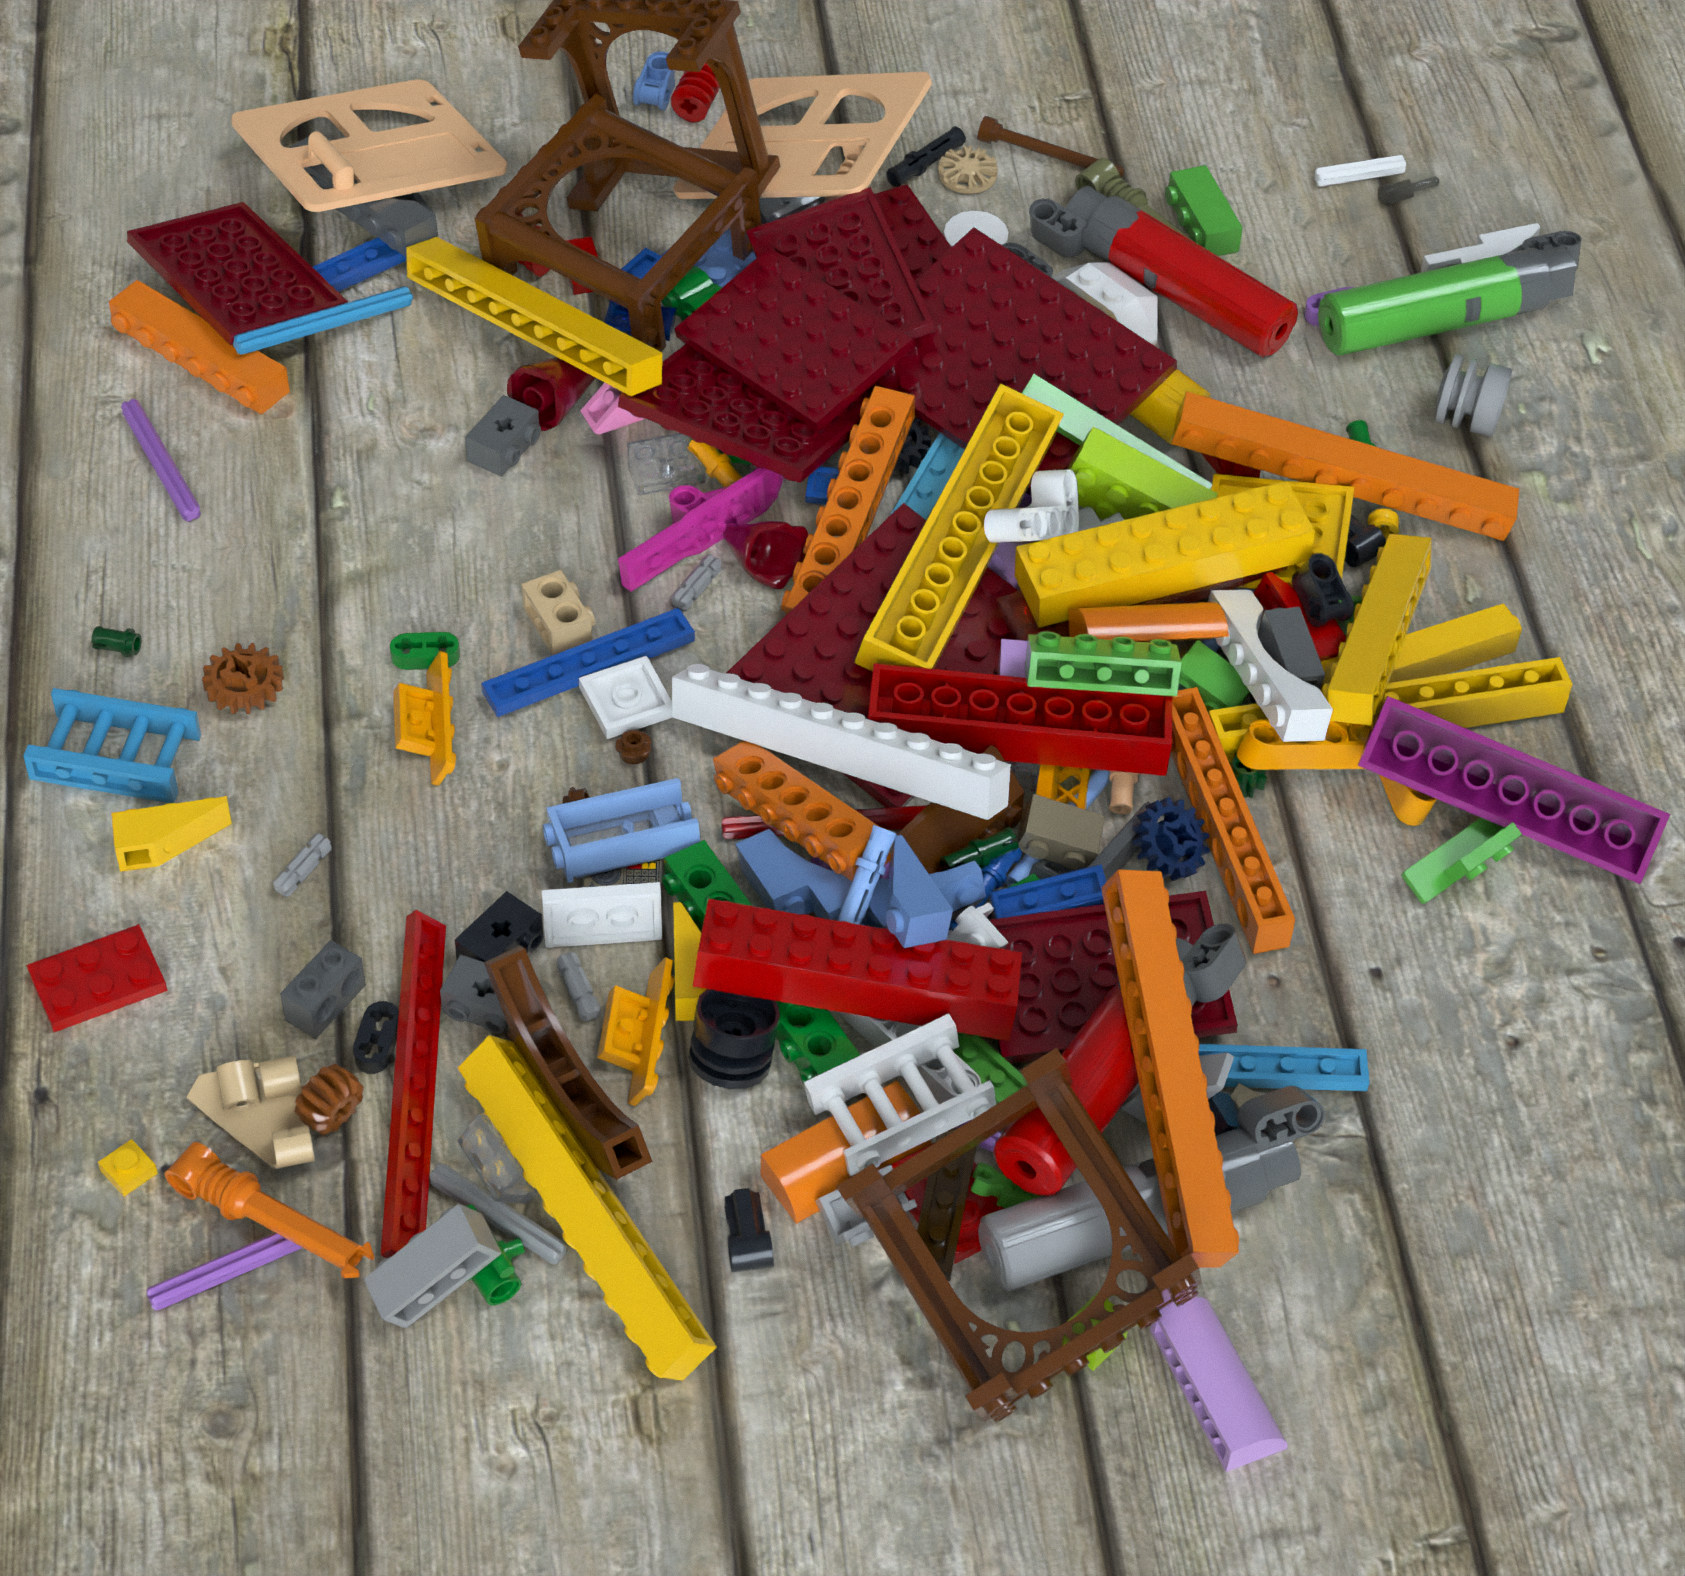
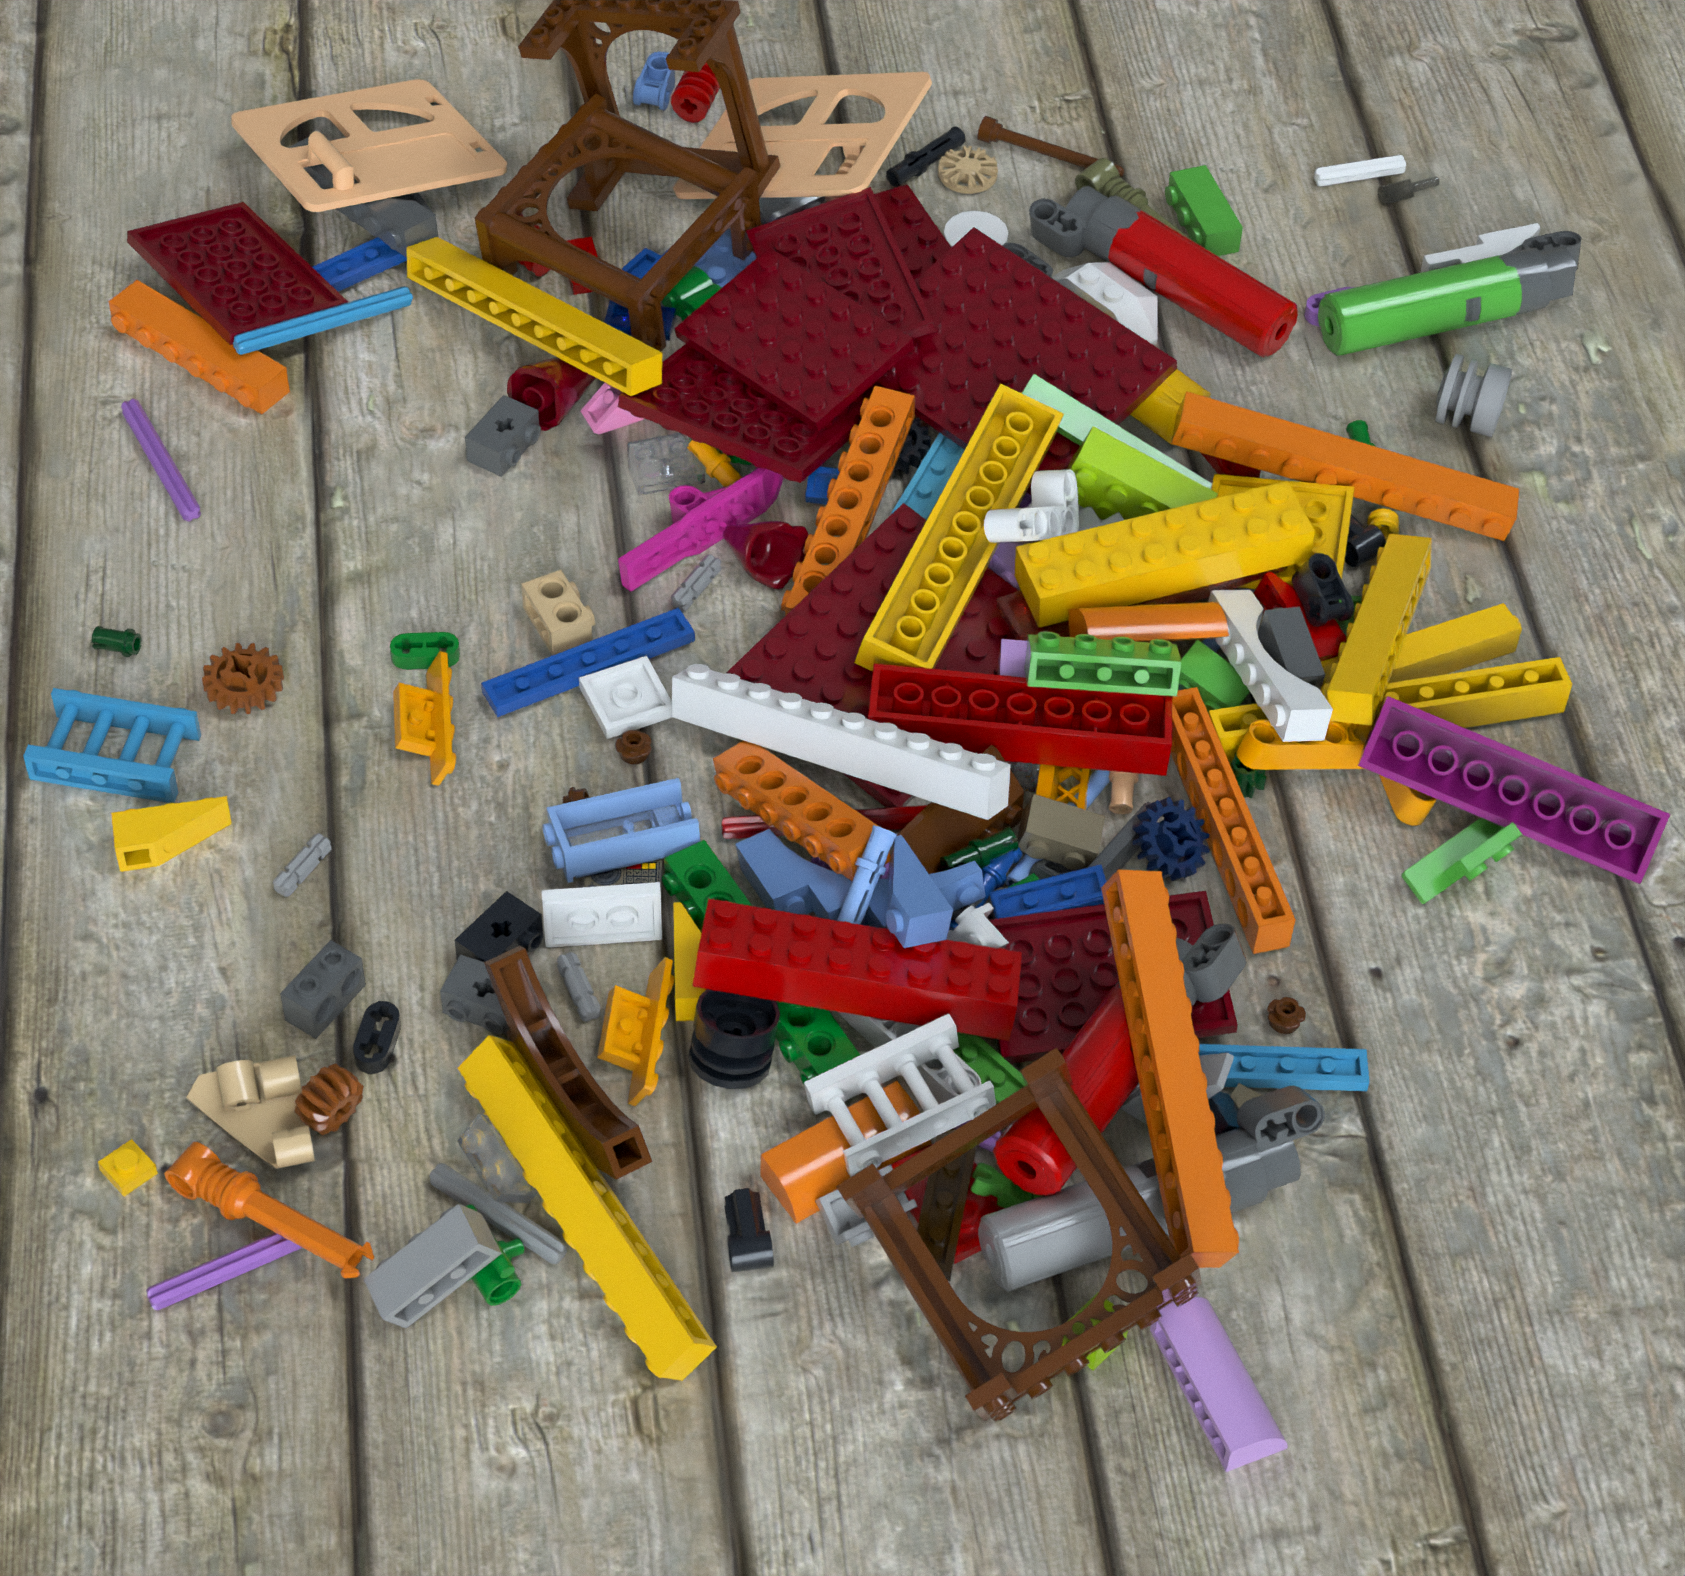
(96, 978): red plate -> none
(414, 1083): red plate -> none
(1284, 1022): none -> reddish brown plate

